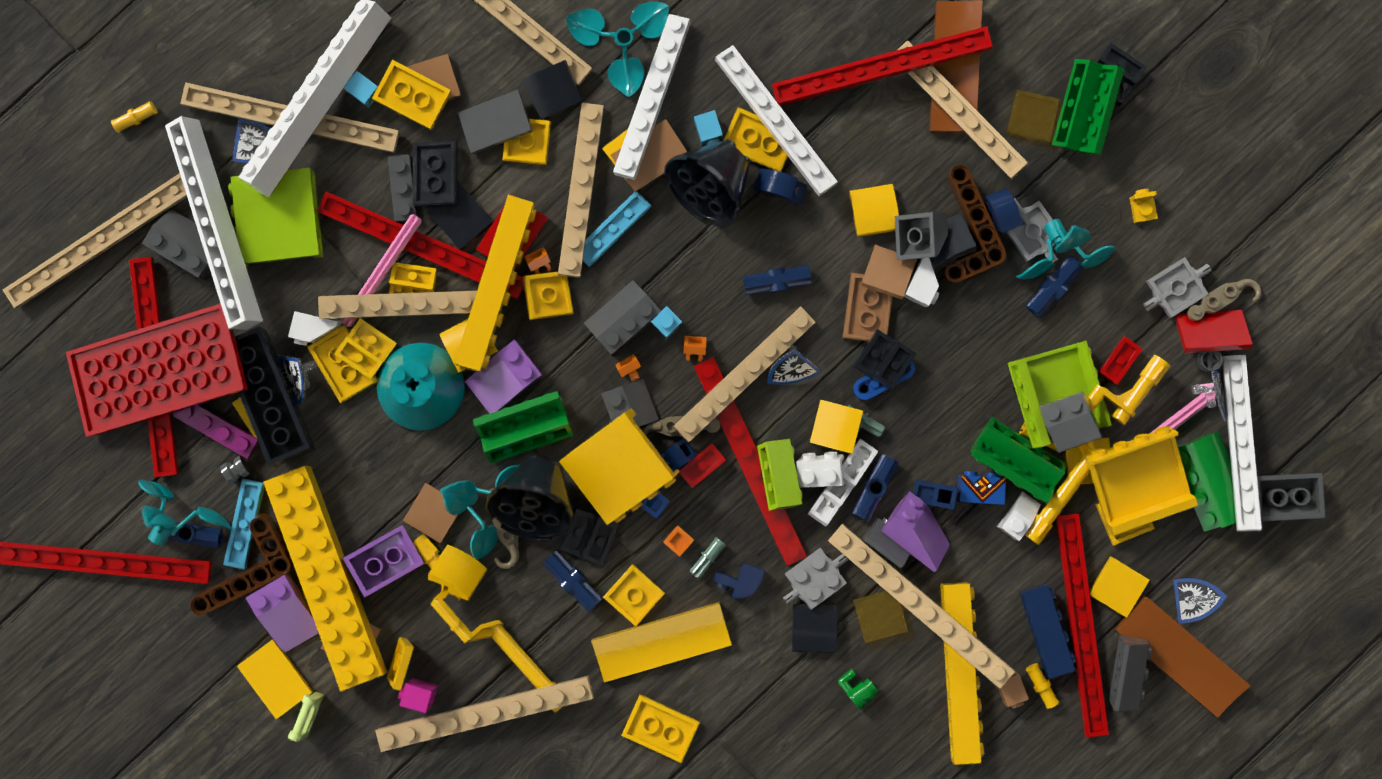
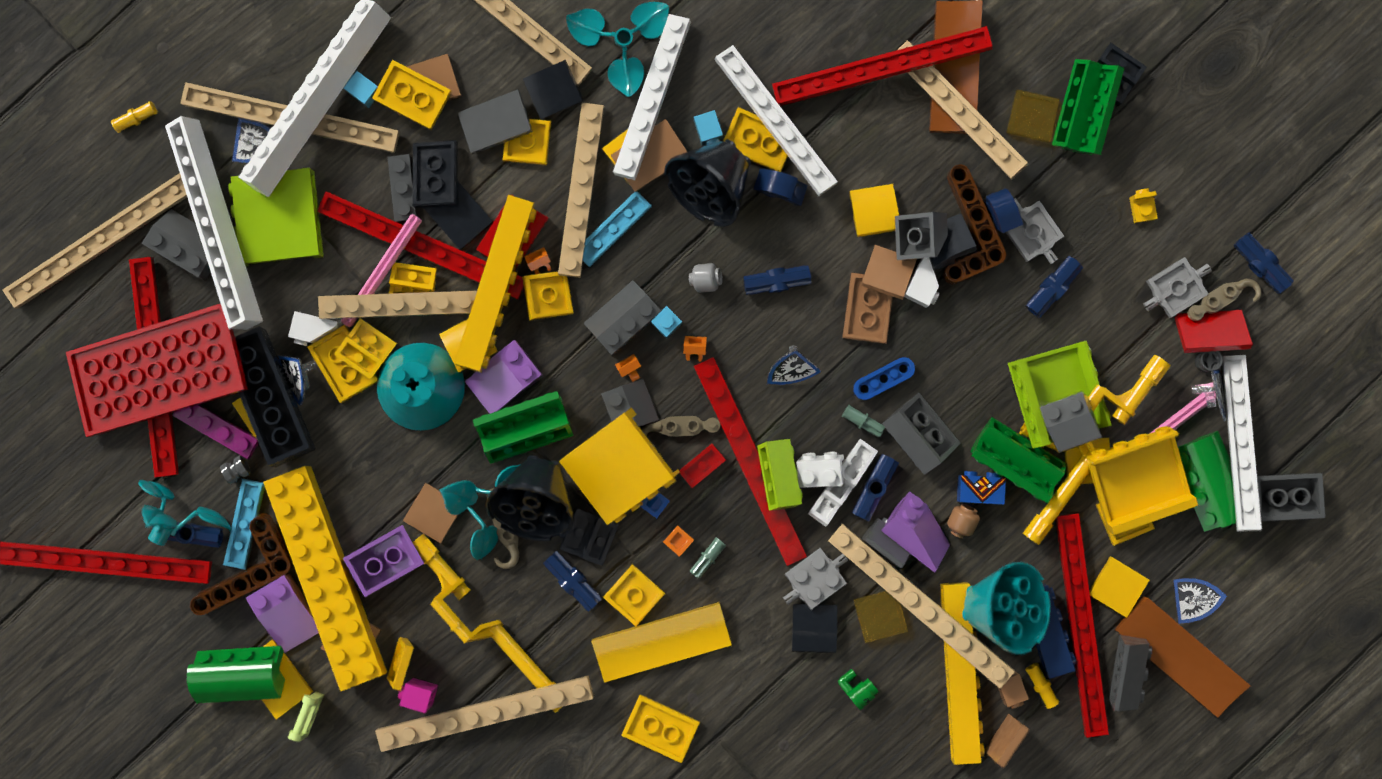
(236, 674): none -> green brick
(457, 572): yellow slope -> none
(678, 454): dark blue brick -> none
(705, 277): none -> light grey head
(744, 374): tan plate -> none
(746, 582): dark blue brick -> none
(836, 426): yellow slope -> none
(884, 359): black slope -> none
(921, 433): none -> dark grey slope
(936, 494): dark blue brick -> none
(963, 520): none -> medium nougat head
(1006, 740): none -> medium nougat tile
(1010, 607): none -> teal cone
(1019, 516): white slope -> none
(1065, 241): teal plant -> none
(1120, 360): red plate -> none
(1263, 263): none -> dark blue piece

